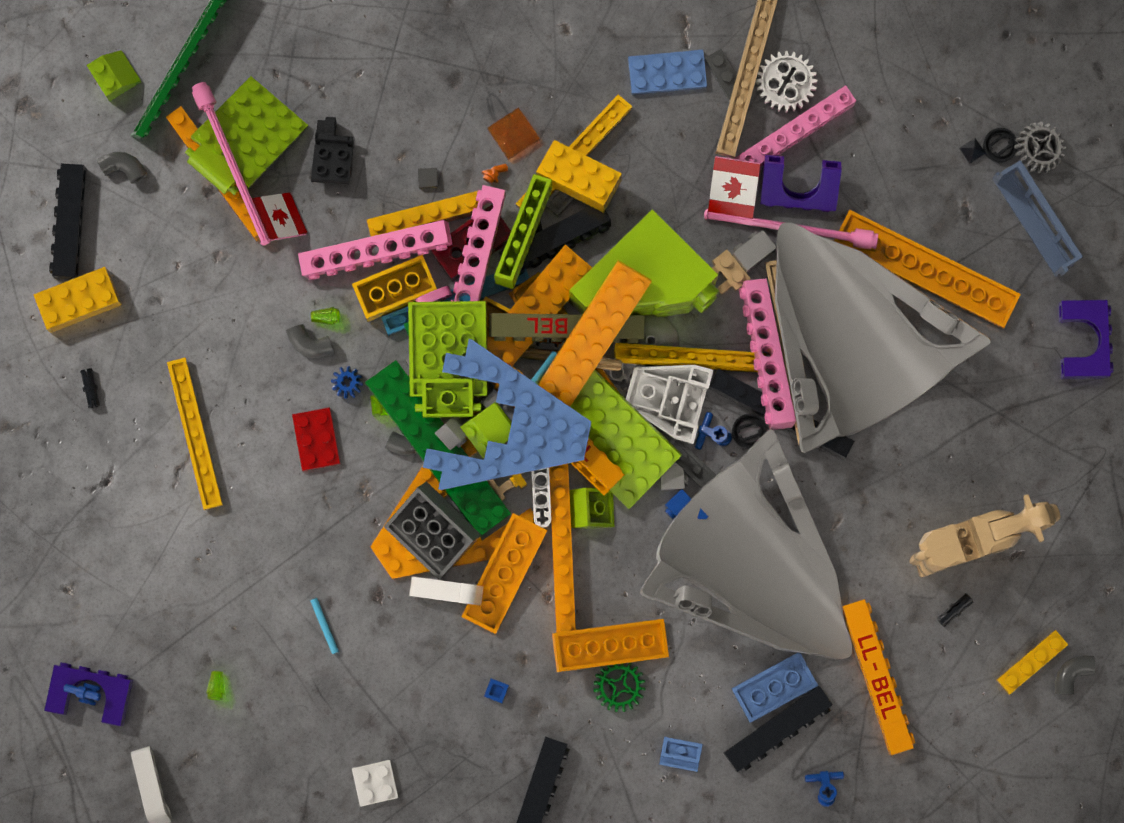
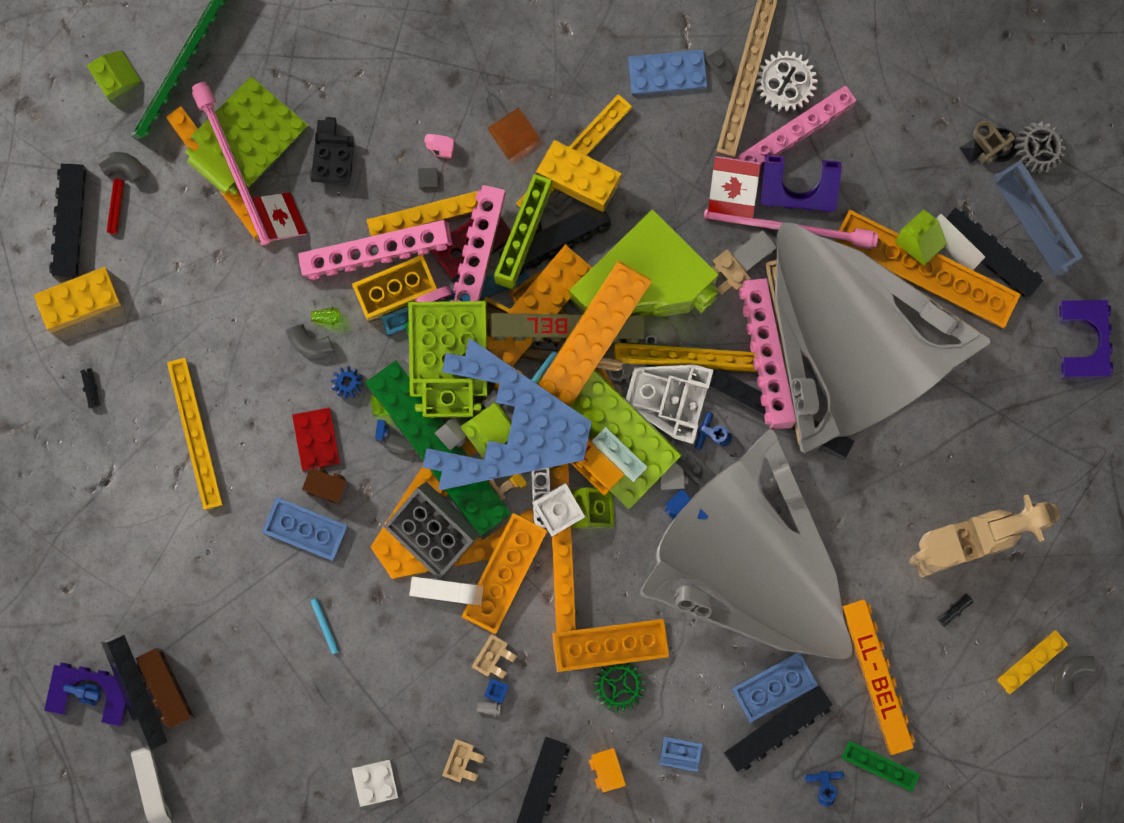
(115, 206): none -> red axle
(134, 691): none -> black brick
(165, 689): none -> reddish brown brick
(215, 687): clear neon green cone -> none
(304, 529): none -> medium blue plate
(325, 486): none -> reddish brown brick
(382, 430): none -> blue plate
(440, 145): none -> bright pink rock
(458, 761): none -> tan plate
(489, 708): none -> light grey pin
(490, 655): none -> tan plate
(491, 175): orange plate -> none
(558, 509): none -> white plate
(607, 770): none -> light orange slope
(619, 454): none -> light aqua plate
(736, 429): black piece -> none
(880, 766): none -> green plate
(922, 237): none -> lime slope
(959, 246): none -> white sticker
(992, 143): none -> dark tan pin
(997, 257): none -> black brick

